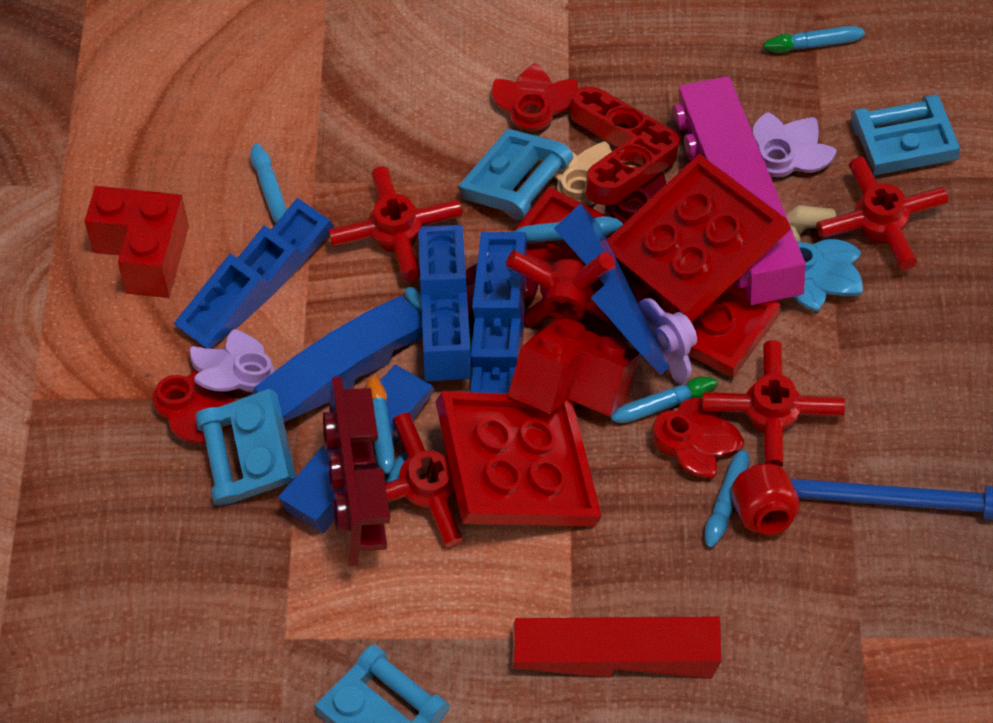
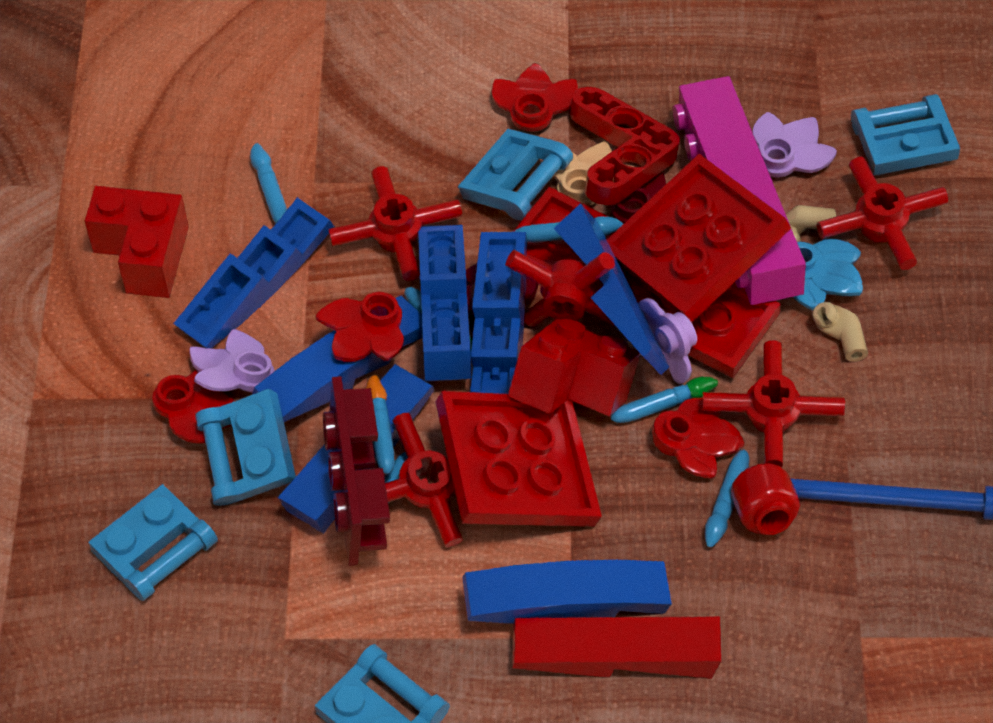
(145, 532): none -> dark azure plate
(364, 326): none -> red plate
(566, 590): none -> blue slope
(811, 39): dark azure piece -> none
(843, 326): none -> tan arm

